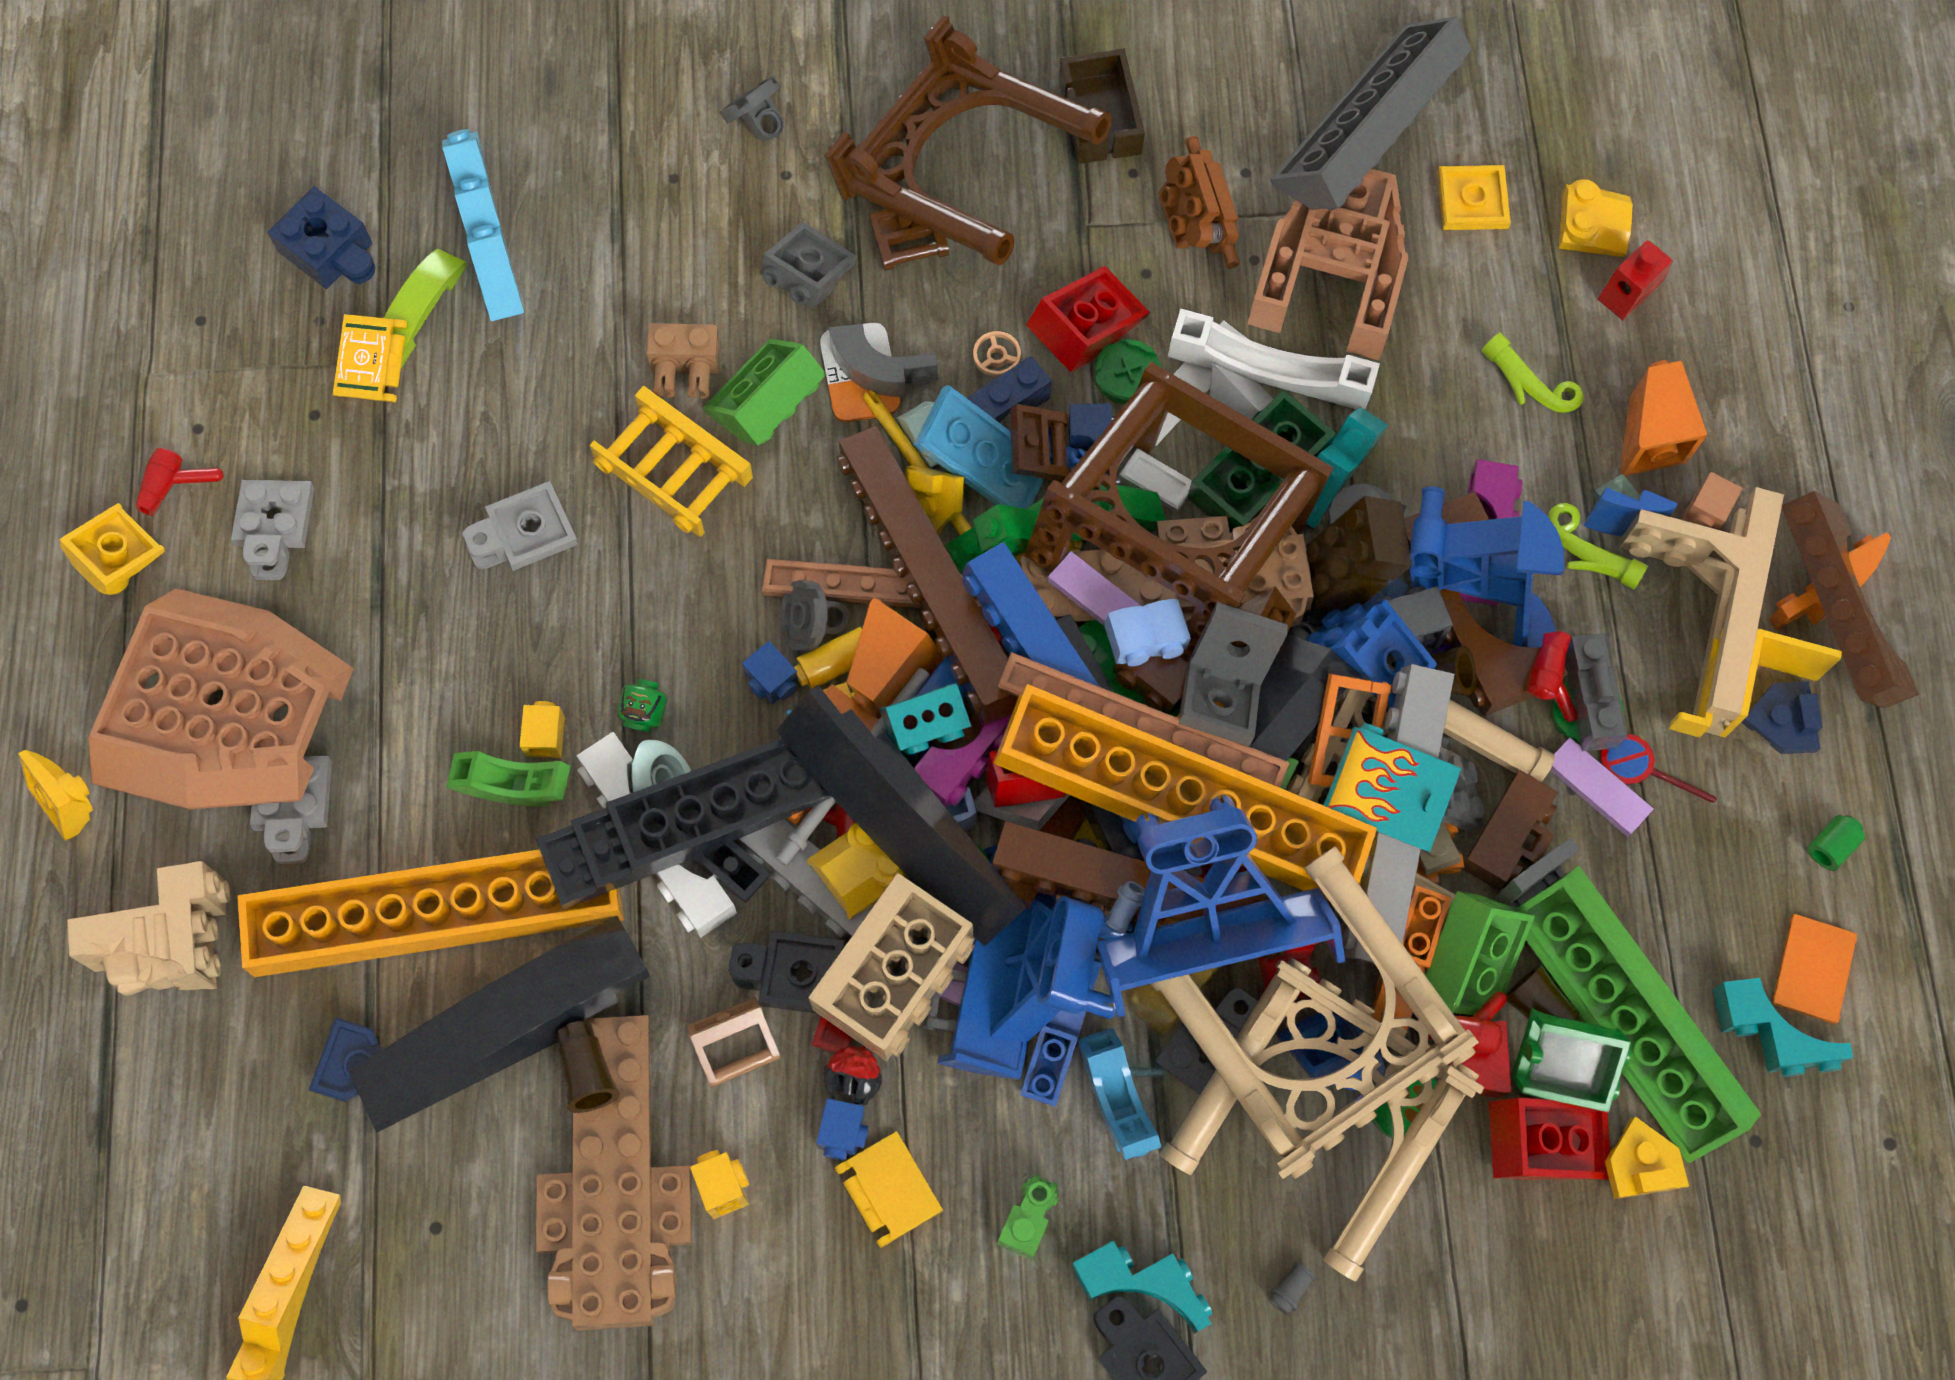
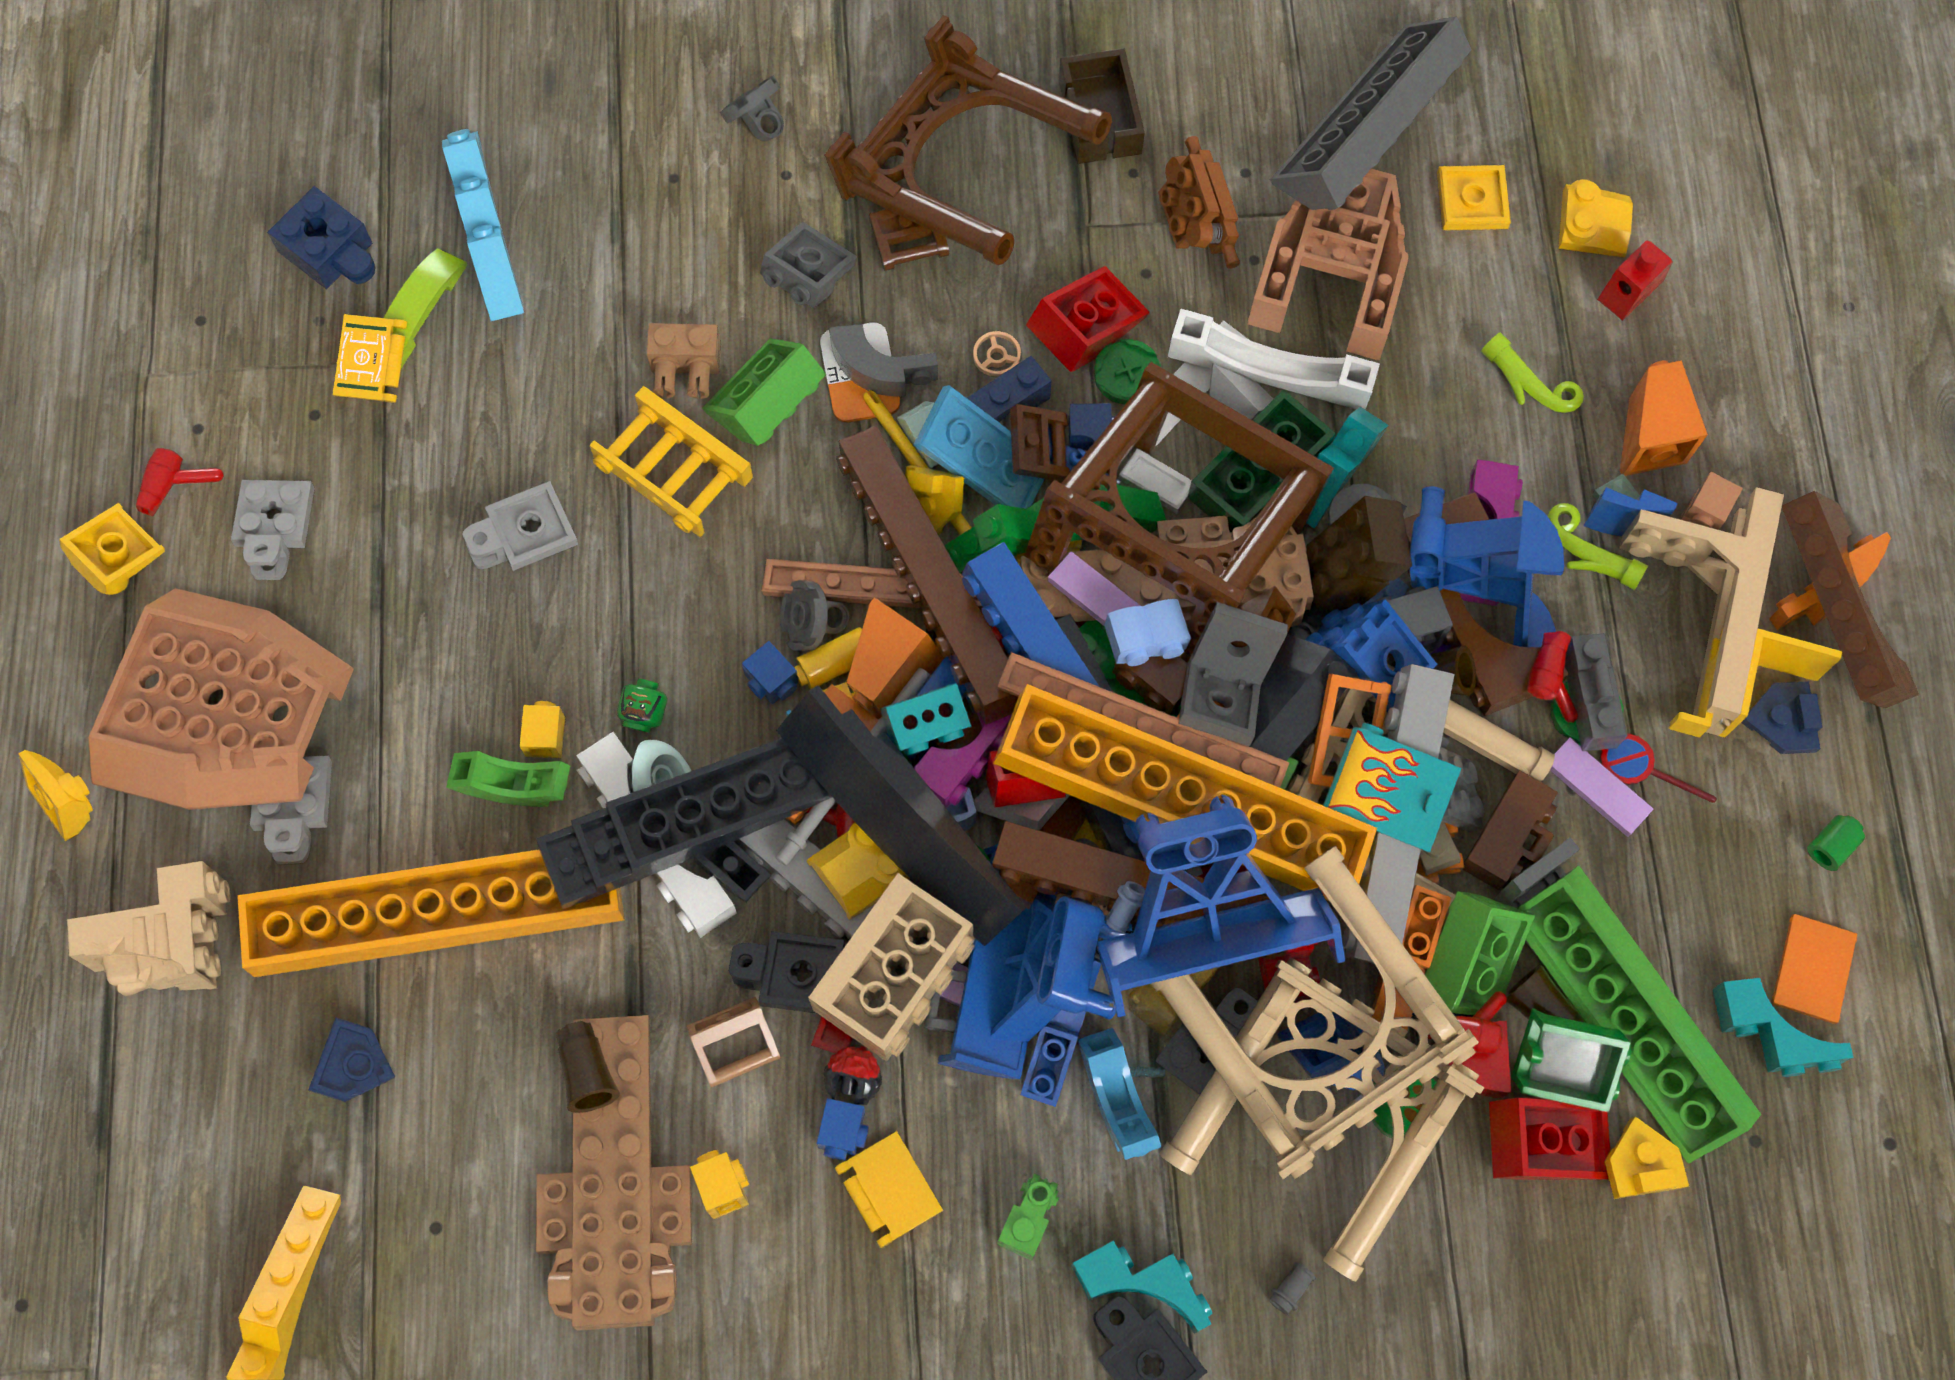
(499, 1024): black slope -> none

